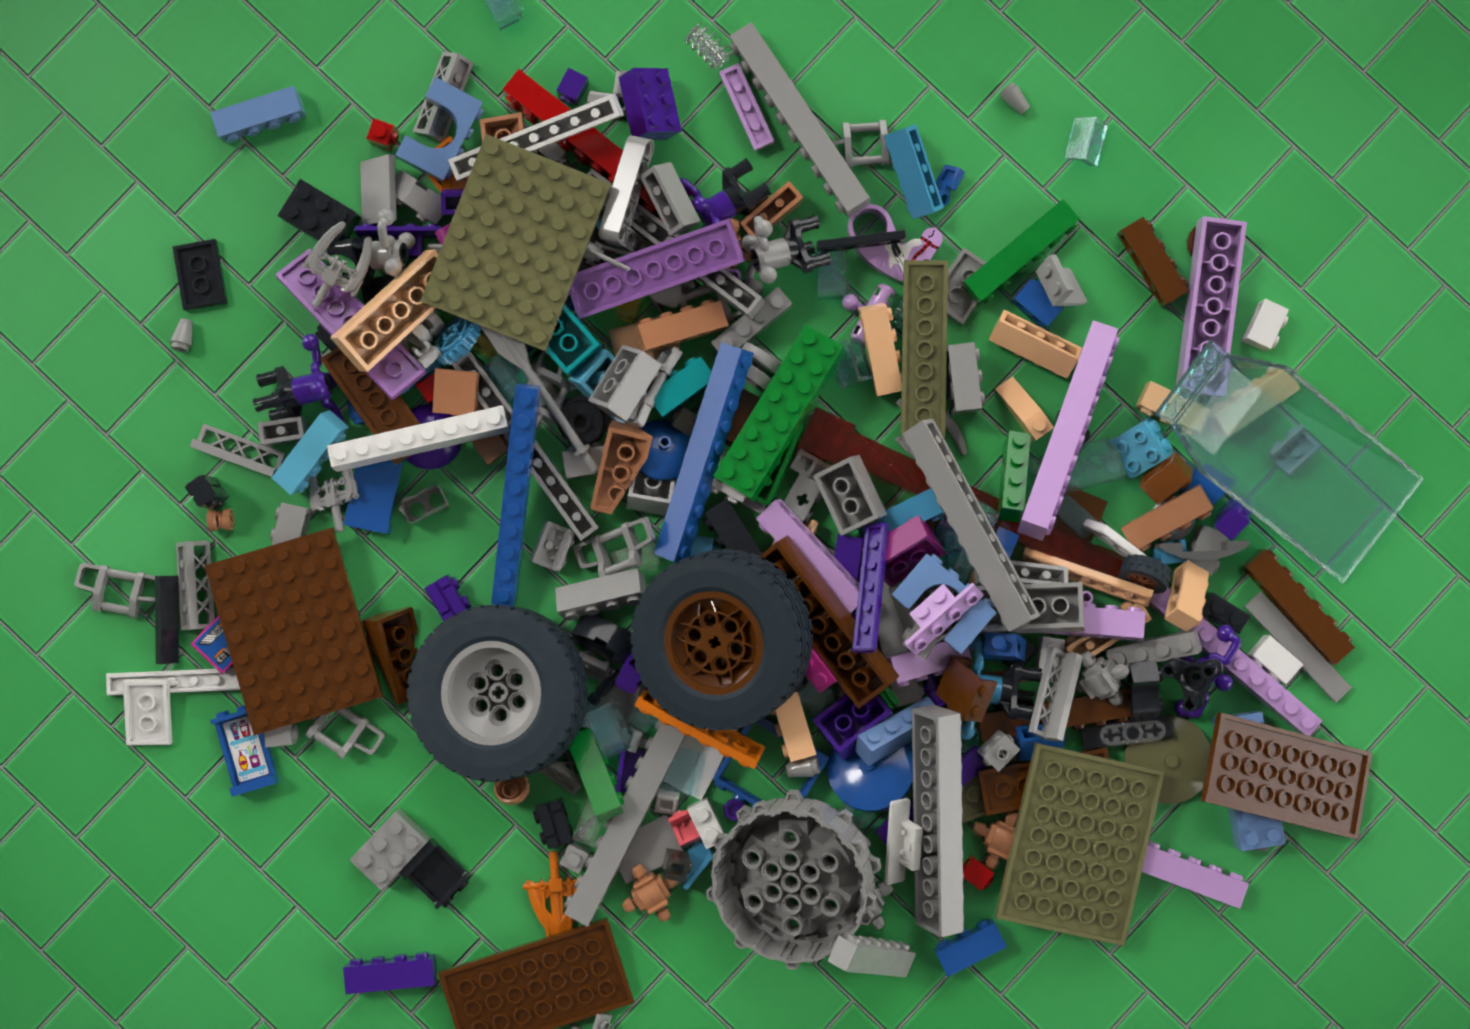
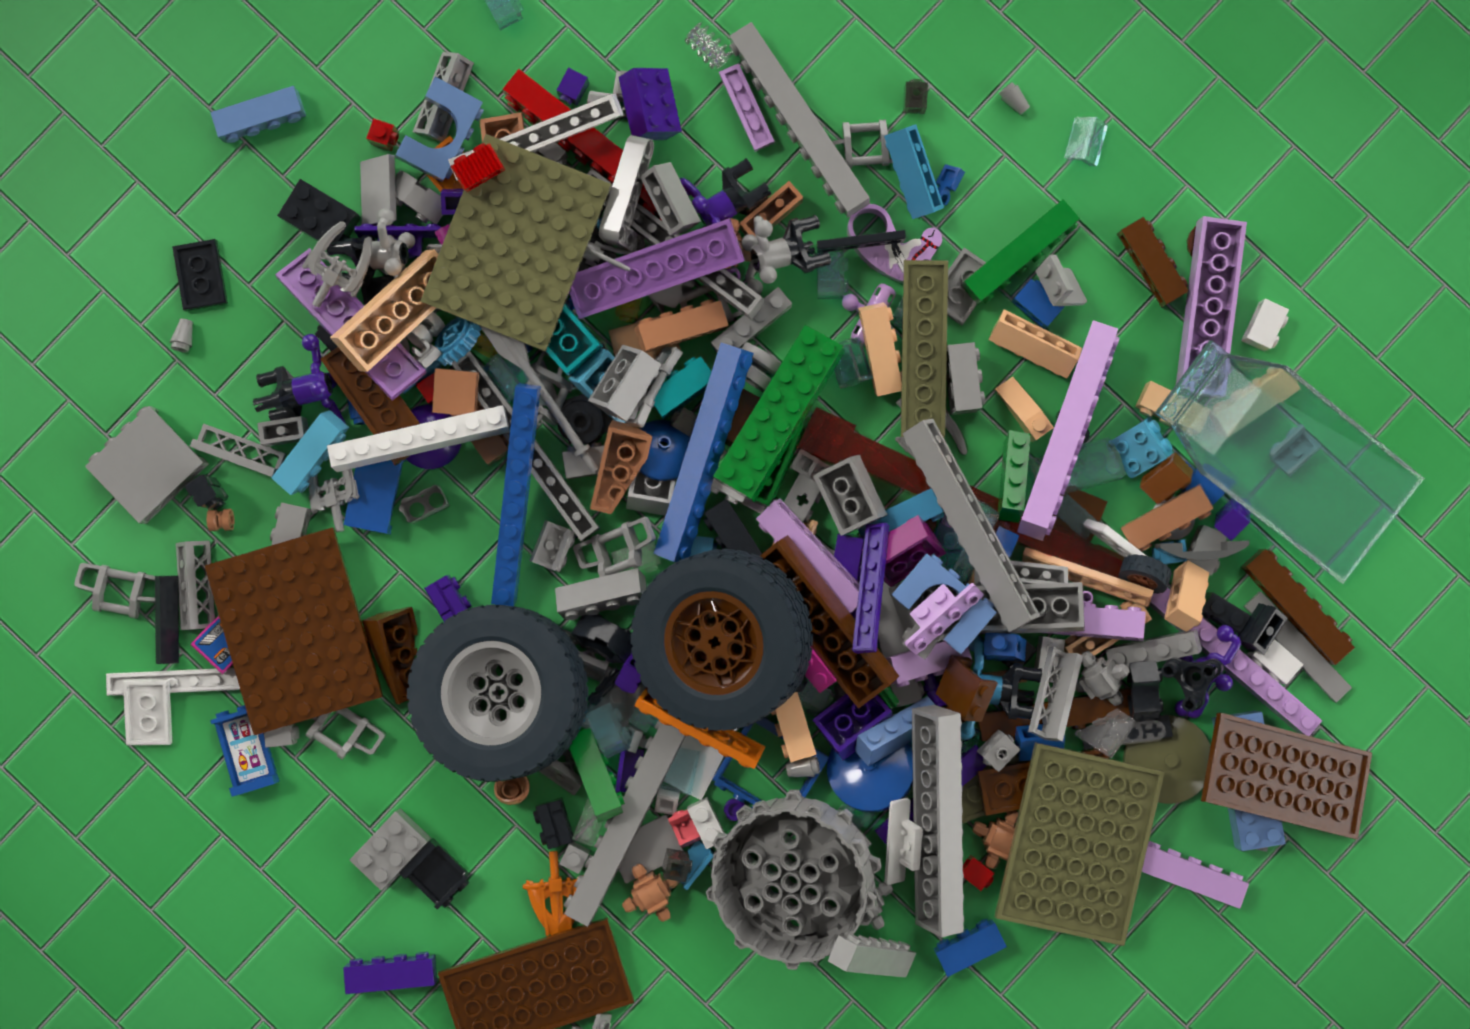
(145, 465): none -> light grey panel
(477, 167): none -> red brick
(915, 96): none -> clear smoke brick
(1108, 732): none -> clear wing
(1262, 628): none -> black brick

